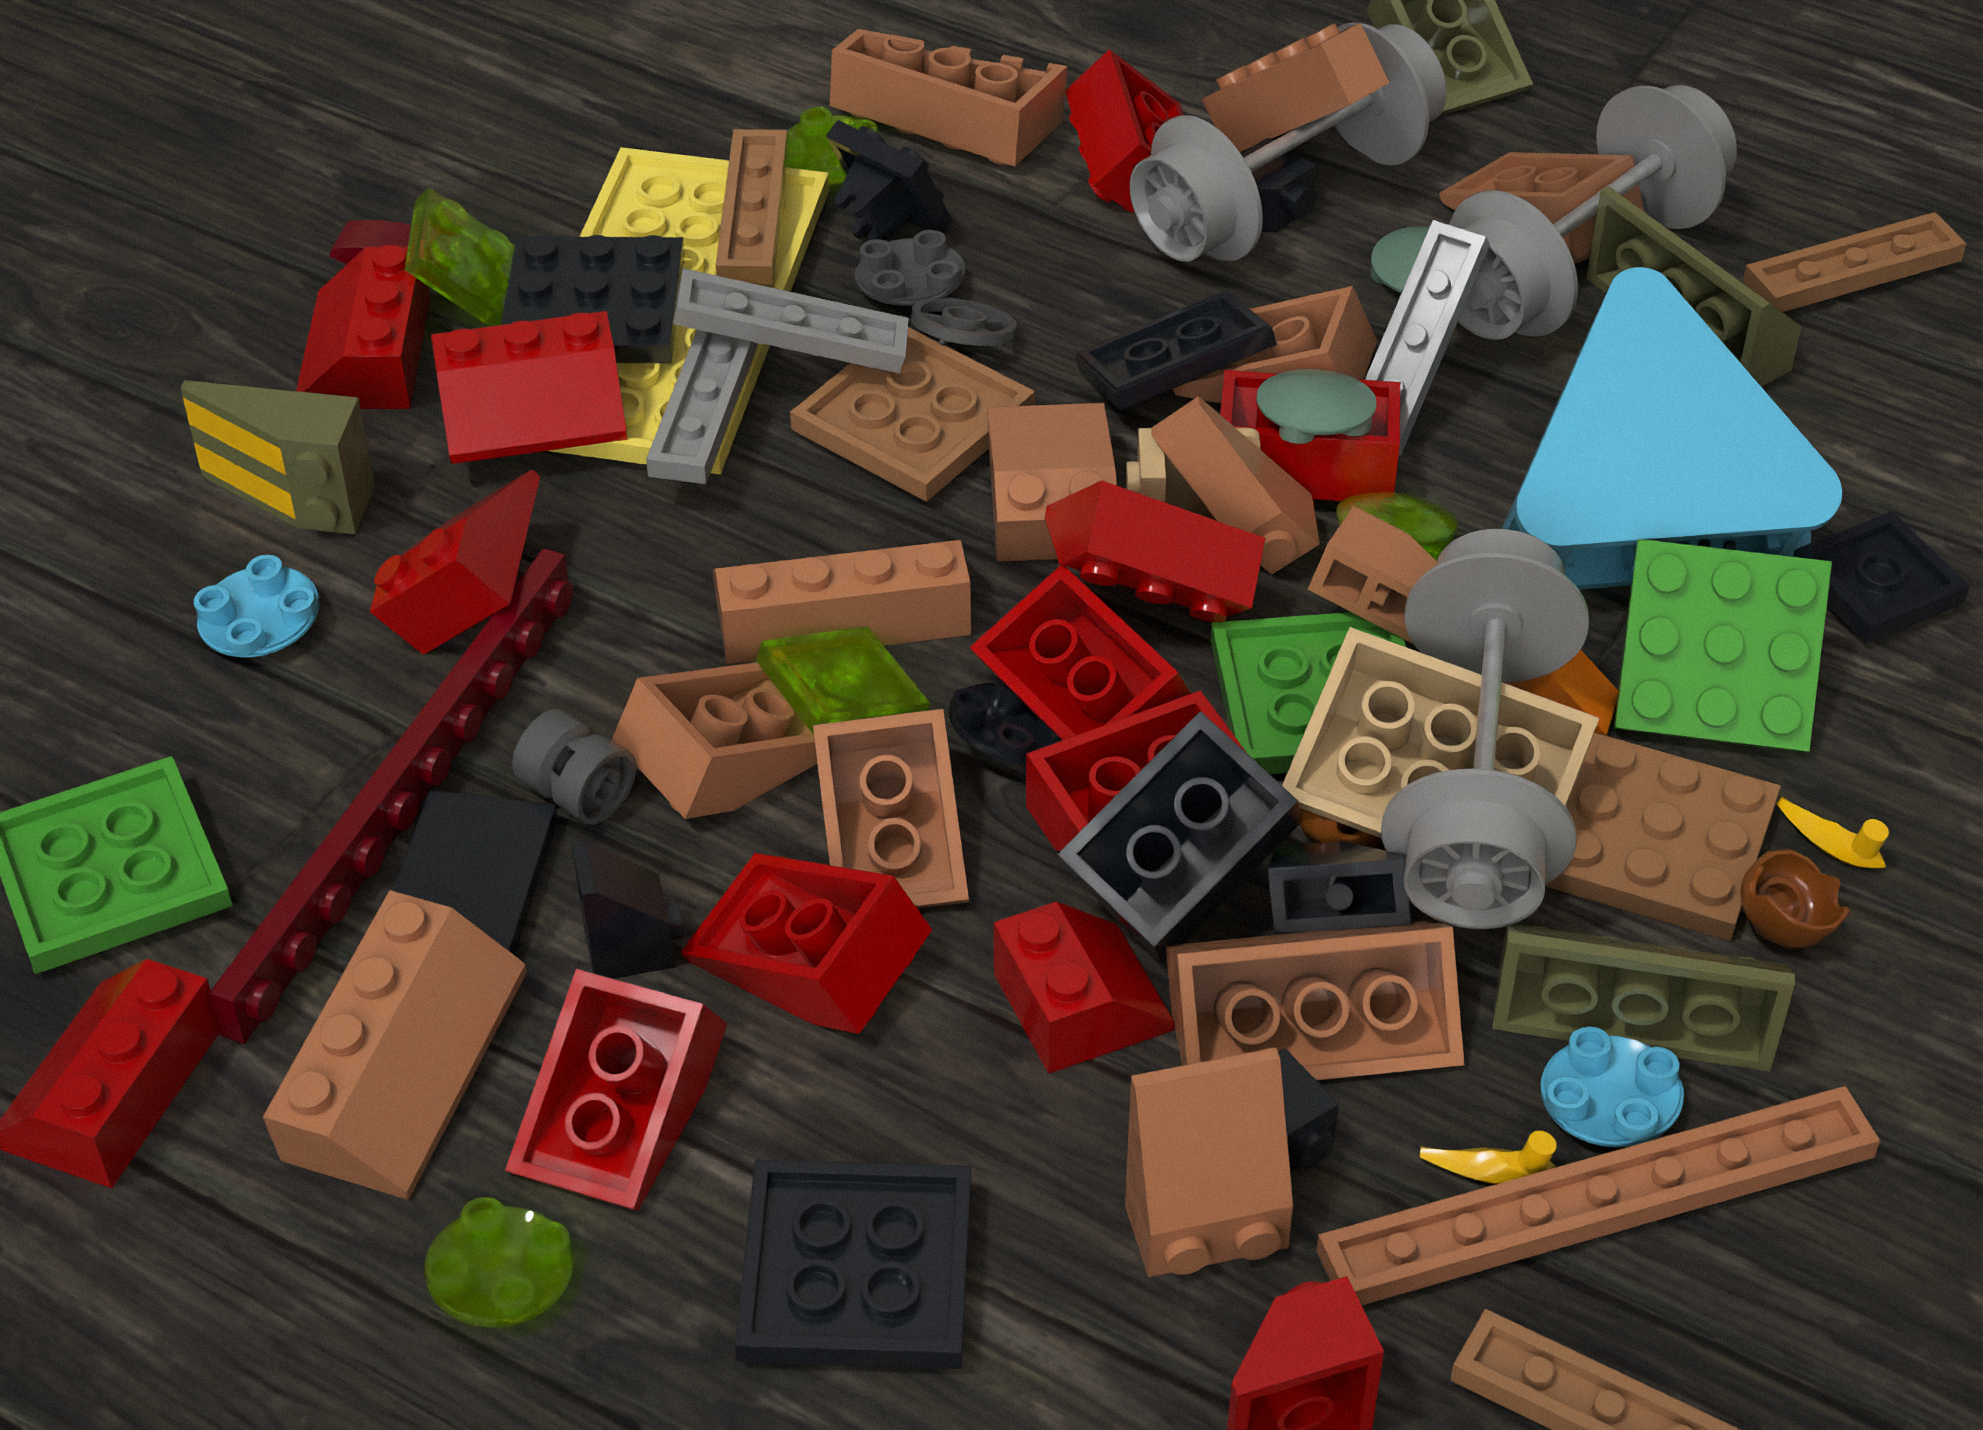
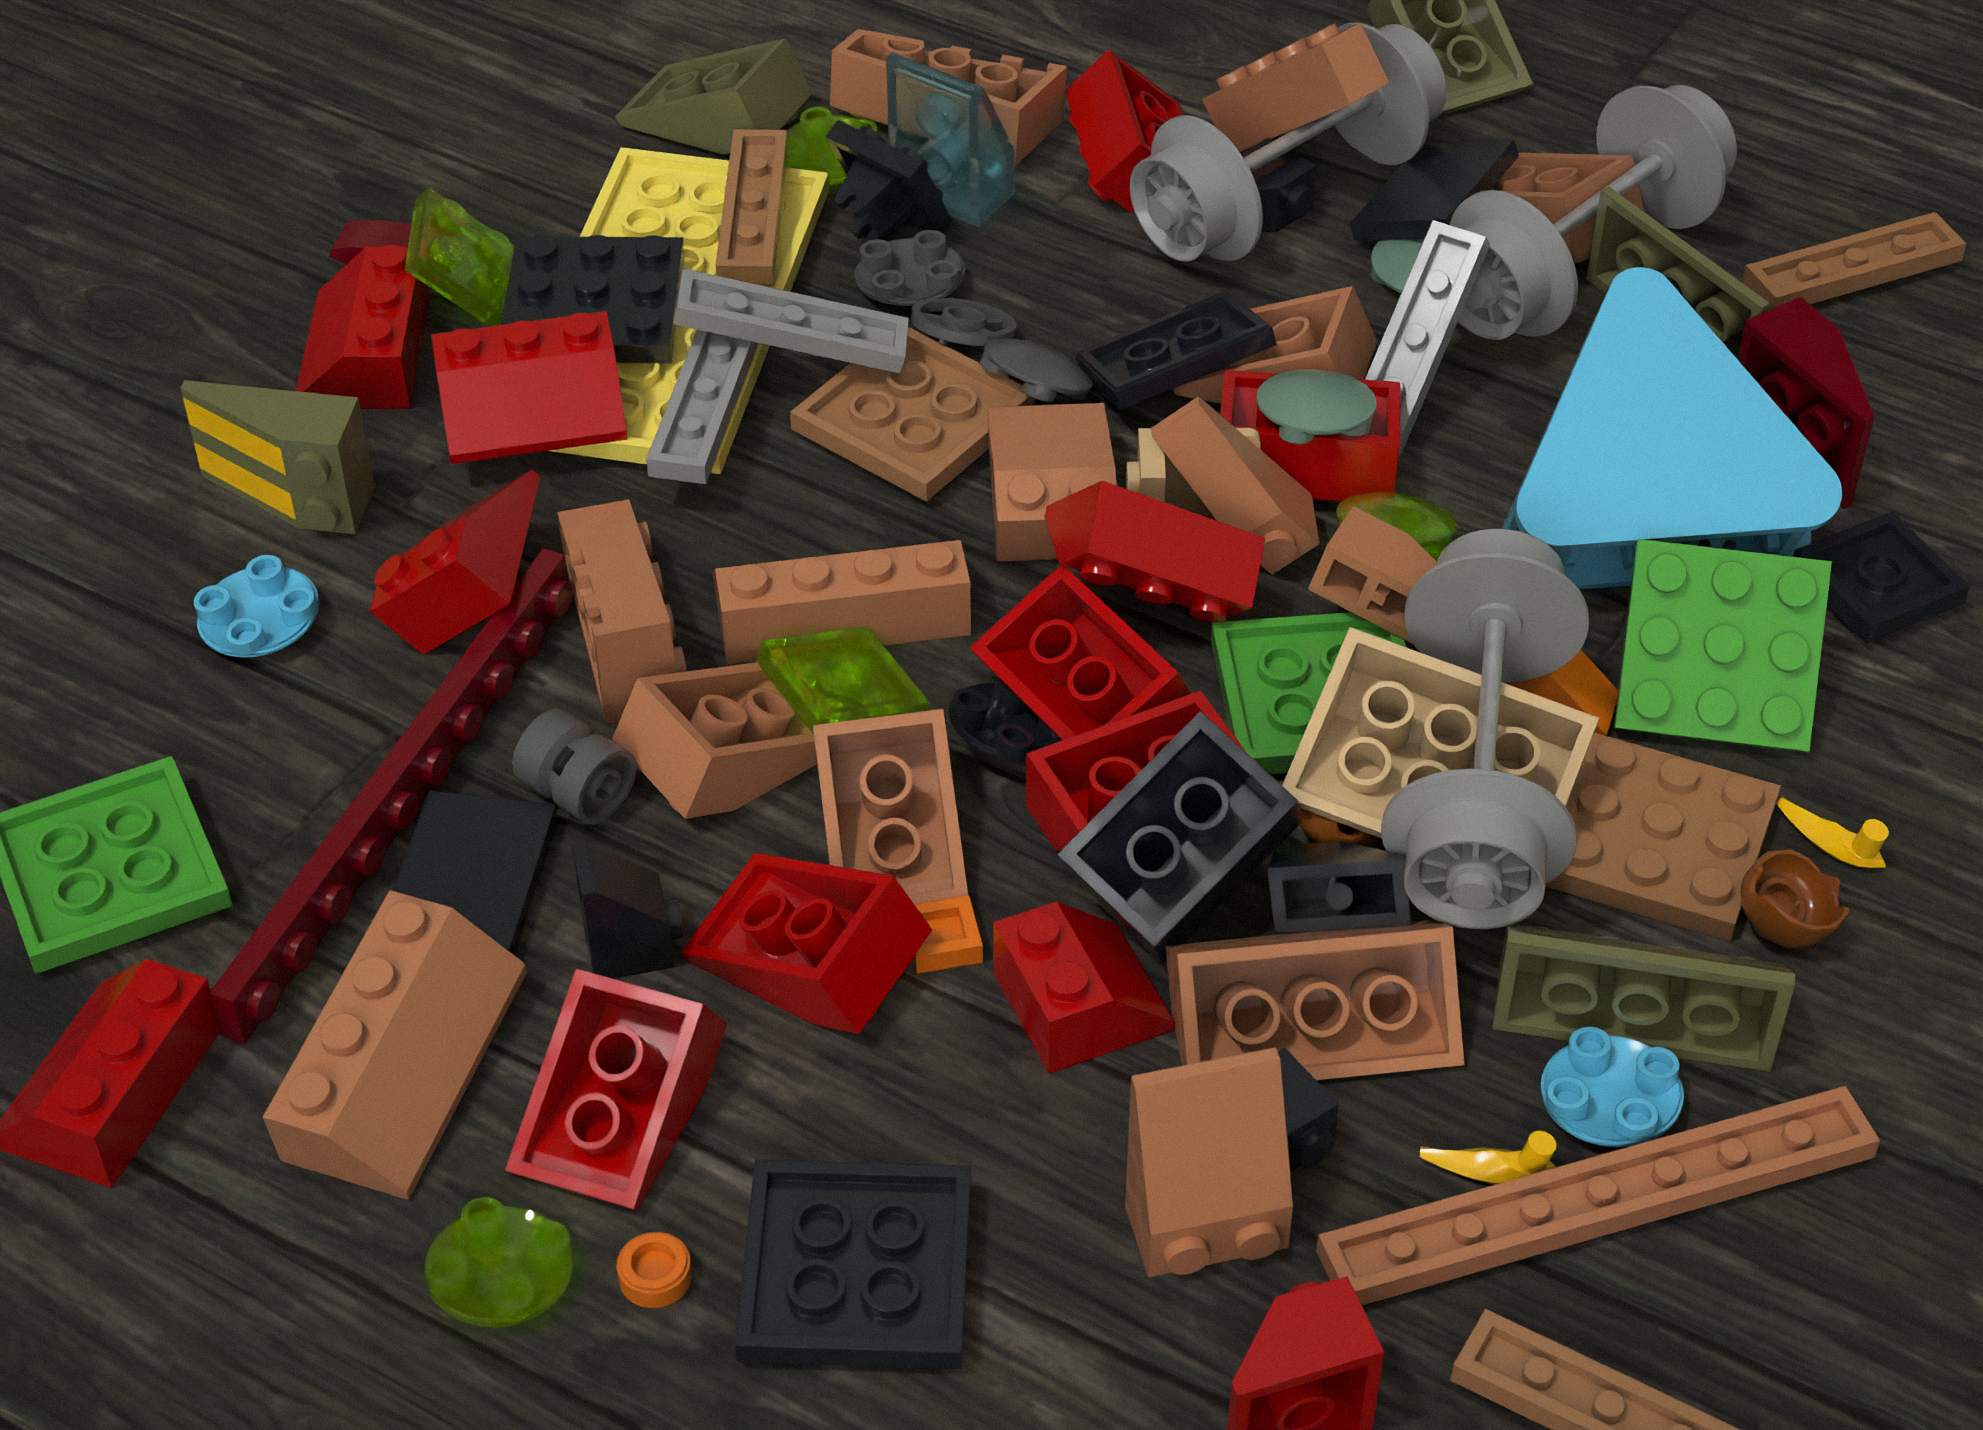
(618, 600): none -> nougat wedge
(654, 1270): none -> orange tile
(725, 91): none -> olive slope
(953, 936): none -> orange tile
(955, 133): none -> clear light blue slope
(1039, 366): none -> dark grey dish
(1432, 188): none -> black tile
(1814, 382): none -> dark red slope

